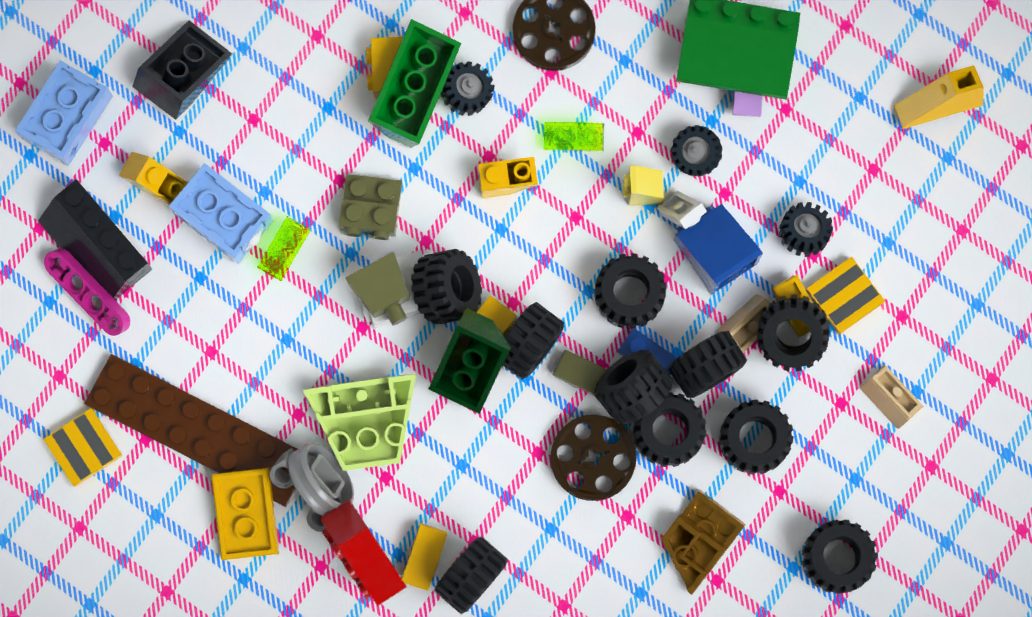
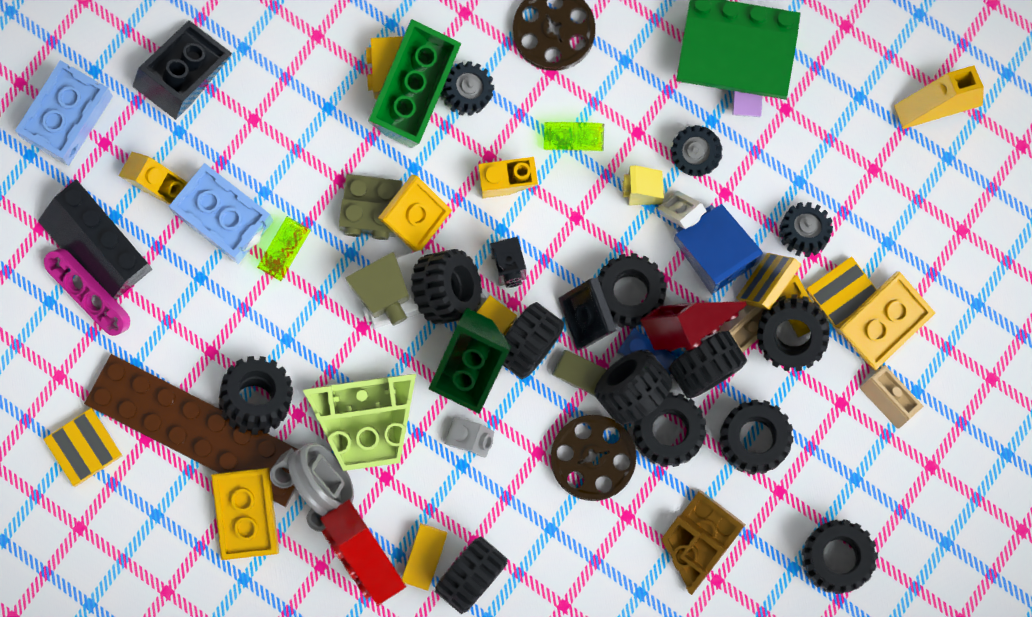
(262, 375): none -> black tyre
(415, 213): none -> yellow tile
(470, 437): none -> light grey bracket
(509, 262): none -> black hinge
(587, 313): none -> black tile
(687, 323): none -> dark red slope
(769, 280): none -> yellow tile
(886, 320): none -> yellow tile

